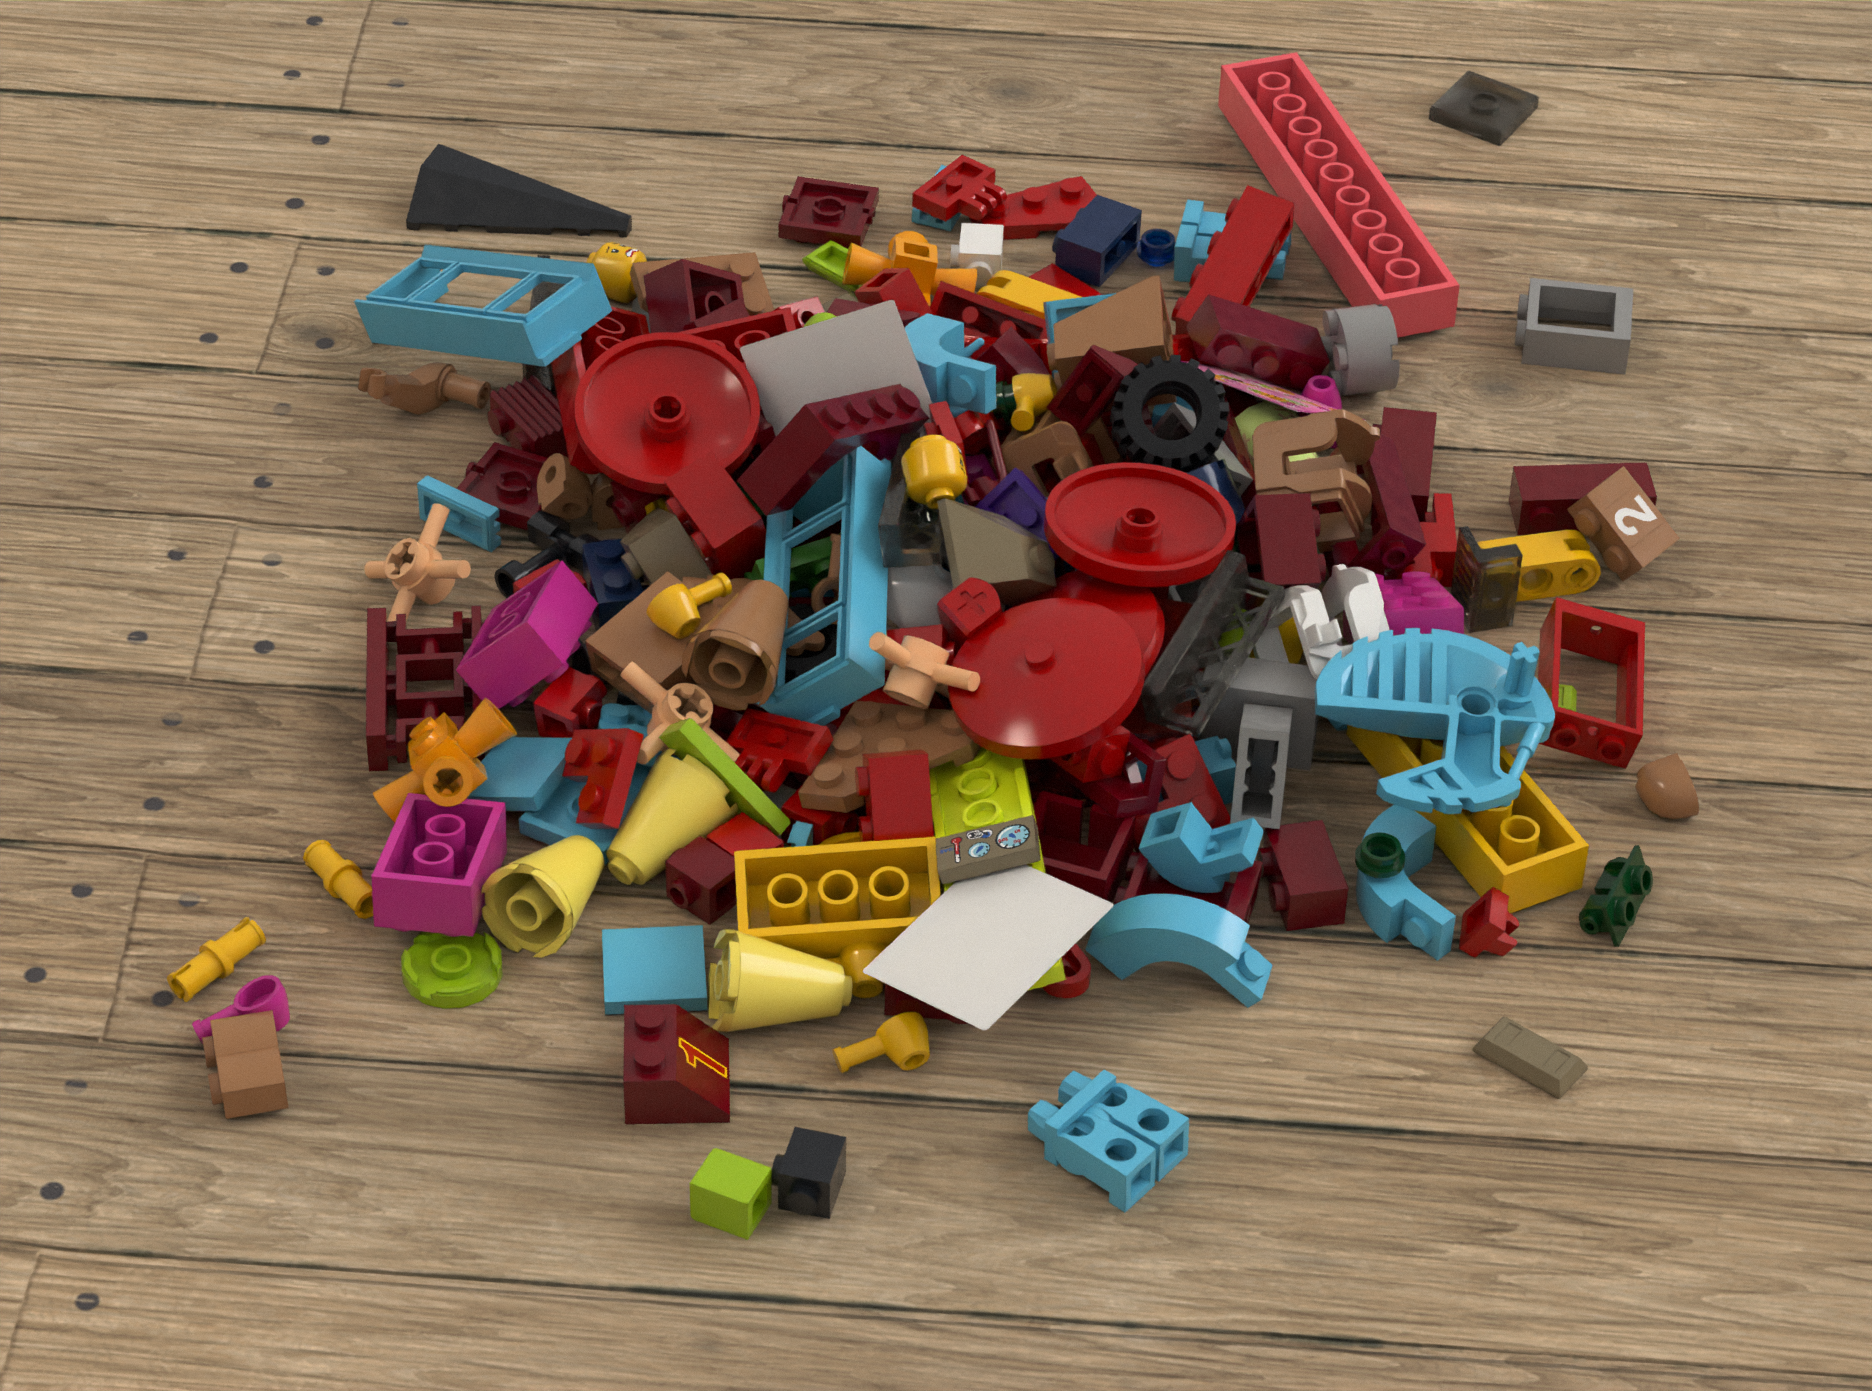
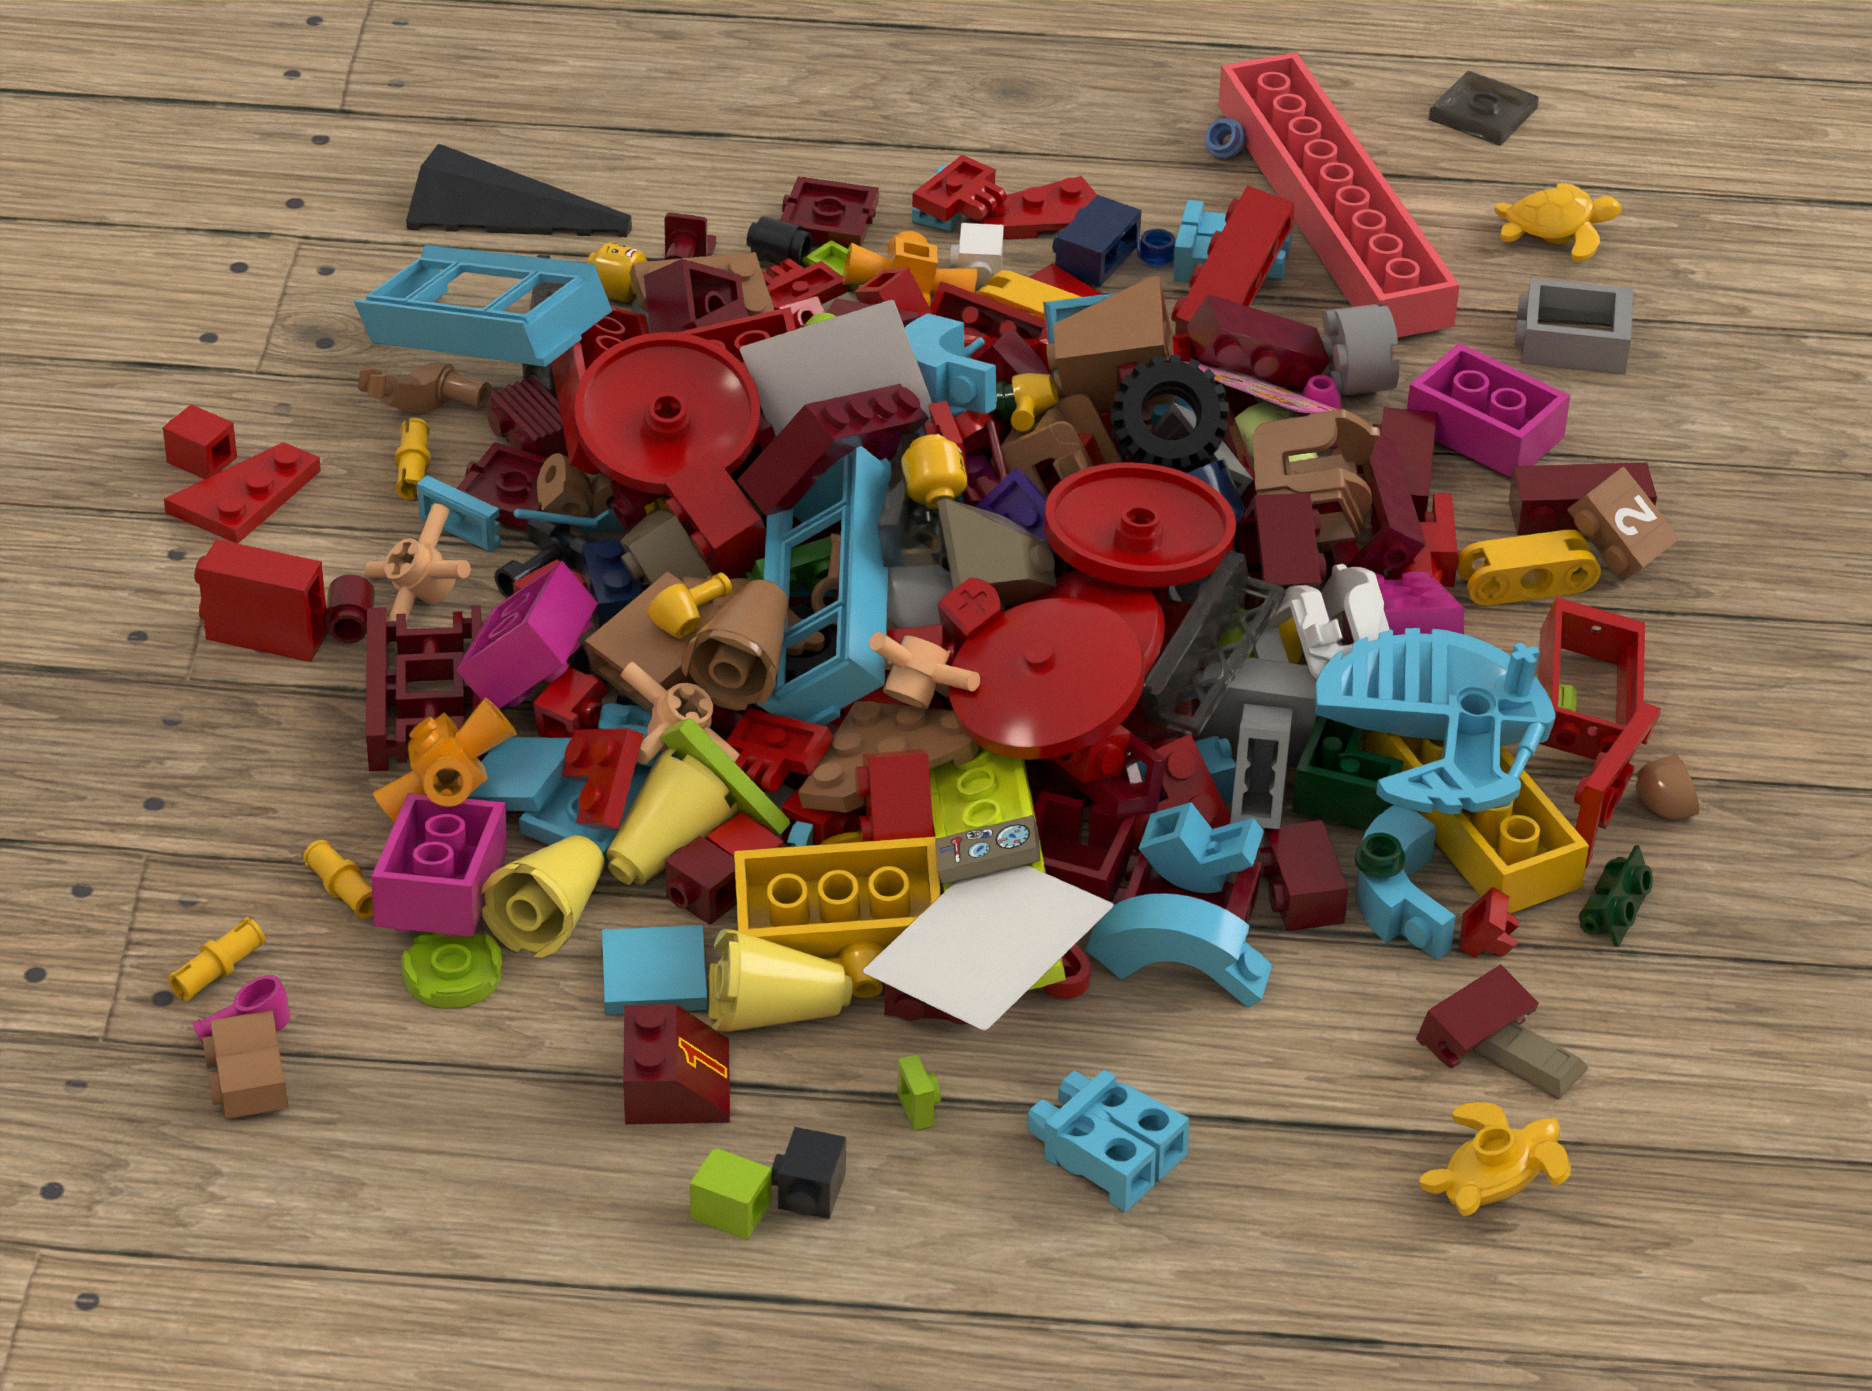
(199, 442): none -> red brick
(246, 493): none -> red wing
(262, 600): none -> red brick
(347, 607): none -> dark red brick
(412, 457): none -> yellow pin
(603, 523): none -> medium azure piece
(687, 237): none -> dark red bracket
(778, 240): none -> black brick
(794, 283): none -> red hinge
(900, 1038): yellow bar -> none
(917, 1092): none -> lime plate
(1090, 388): dark red slope -> none
(1218, 131): none -> medium blue plate
(1339, 778): none -> dark green brick
(1475, 1015): none -> dark red hinge
(1485, 582): clear smoke panel -> none
(1490, 409): none -> dark pink brick
(1497, 1159): none -> yellow animal
(1559, 217): none -> yellow animal
(1610, 776): none -> red wing

